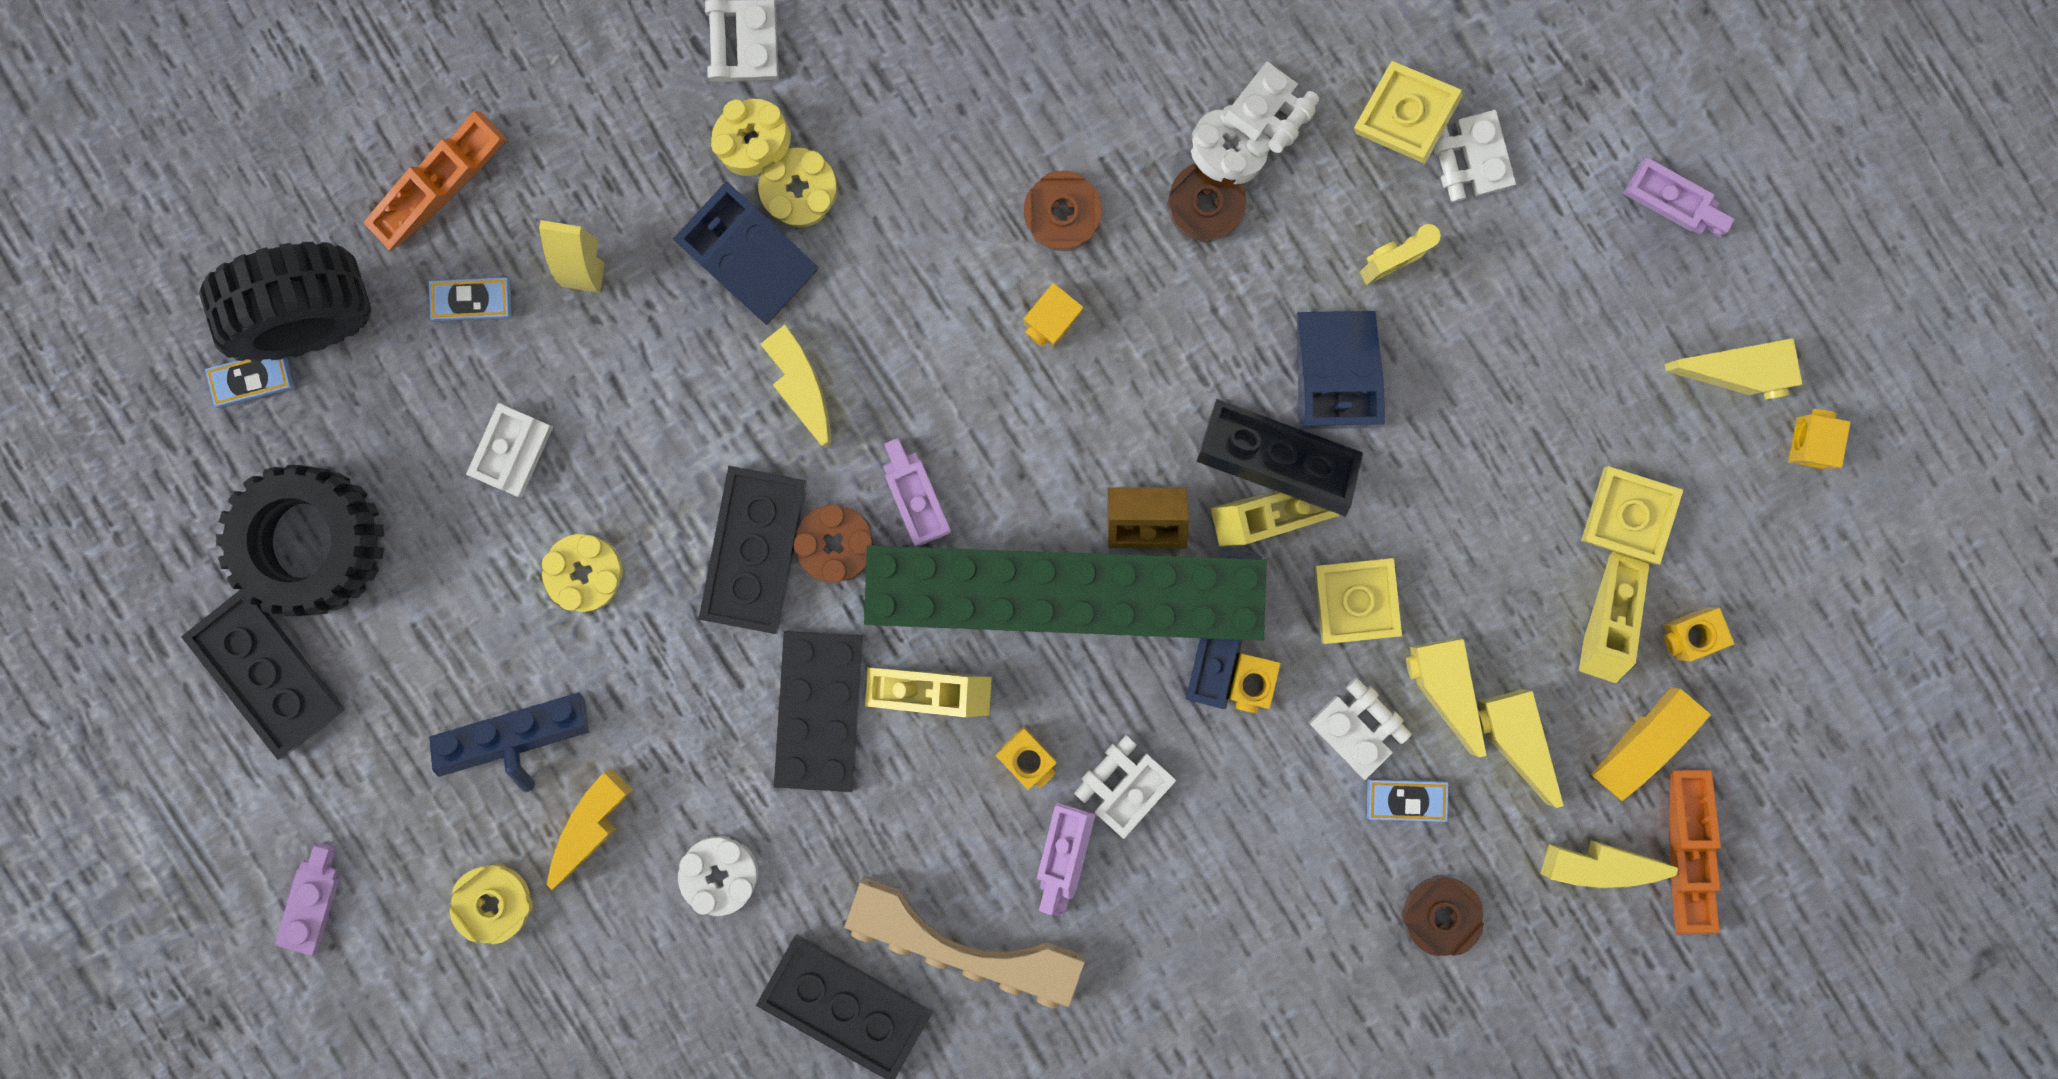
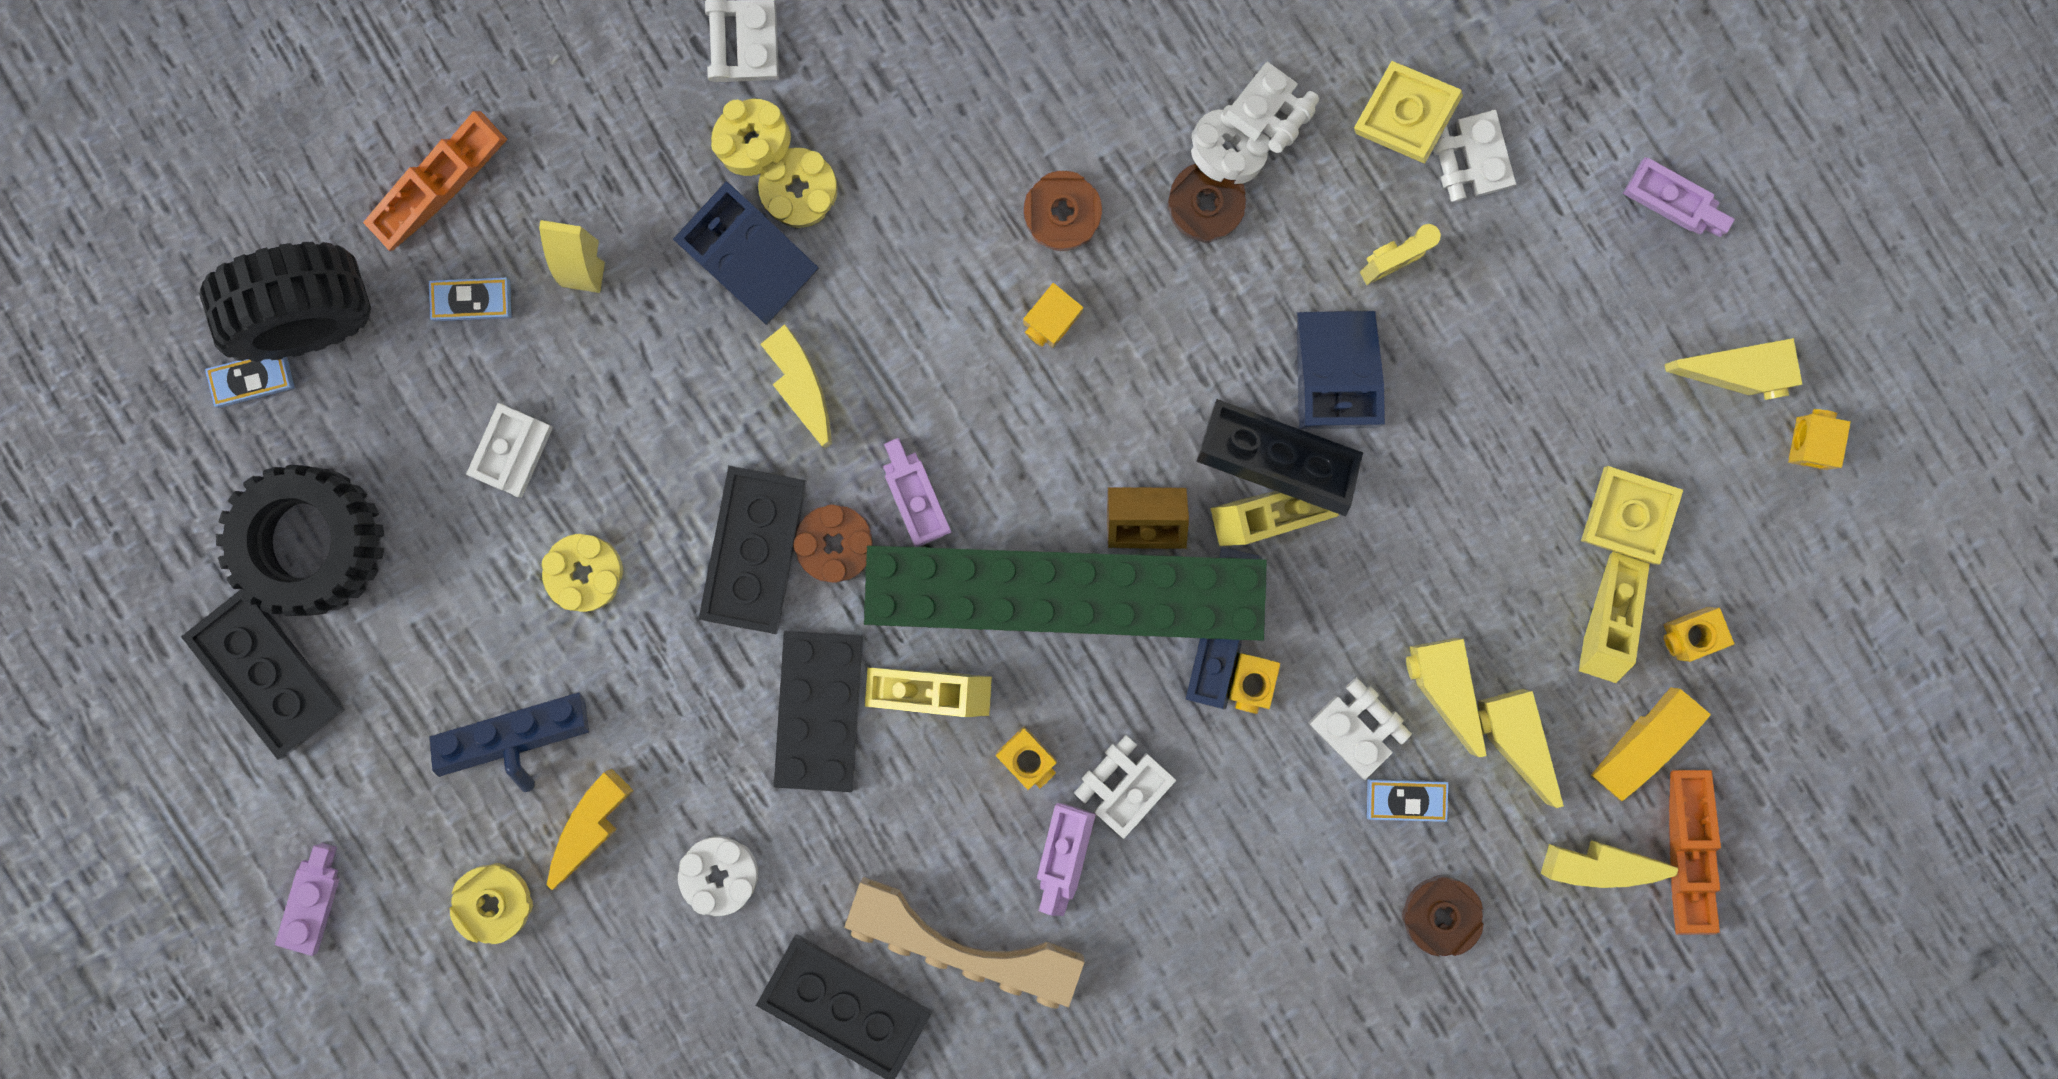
(1357, 601): light yellow plate -> none

